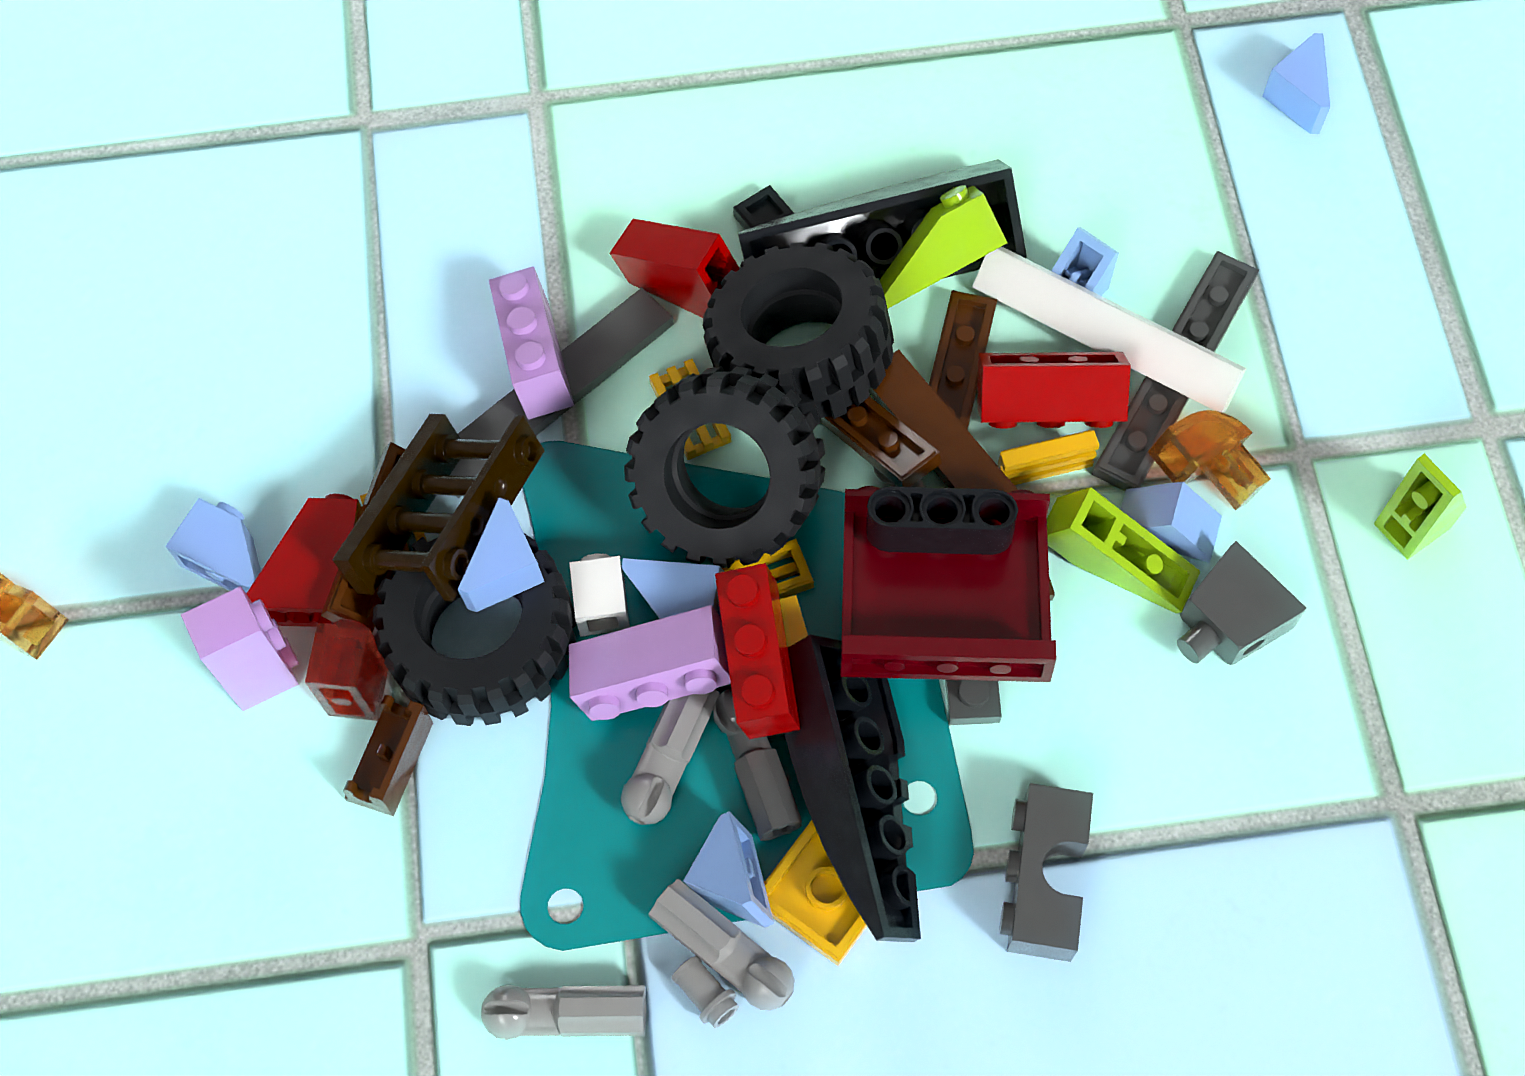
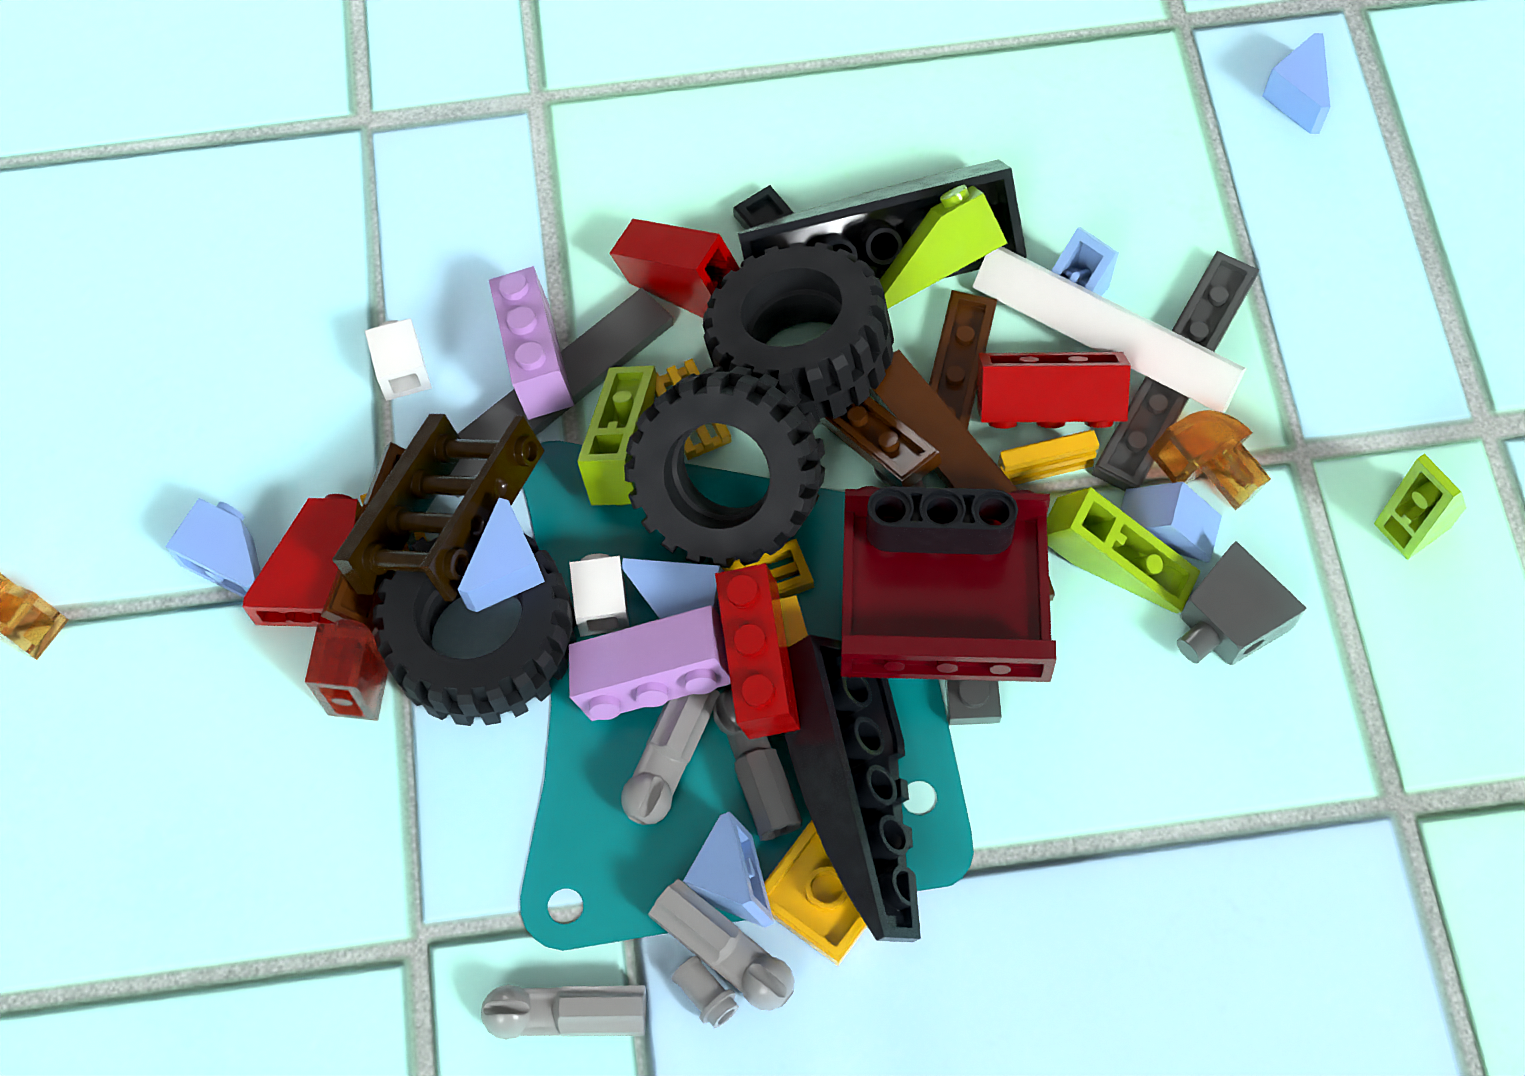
(242, 647): lavender brick -> none
(389, 756): reddish brown hinge -> none
(398, 359): none -> white brick
(603, 453): none -> lime slope
(1040, 918): dark grey arch -> none

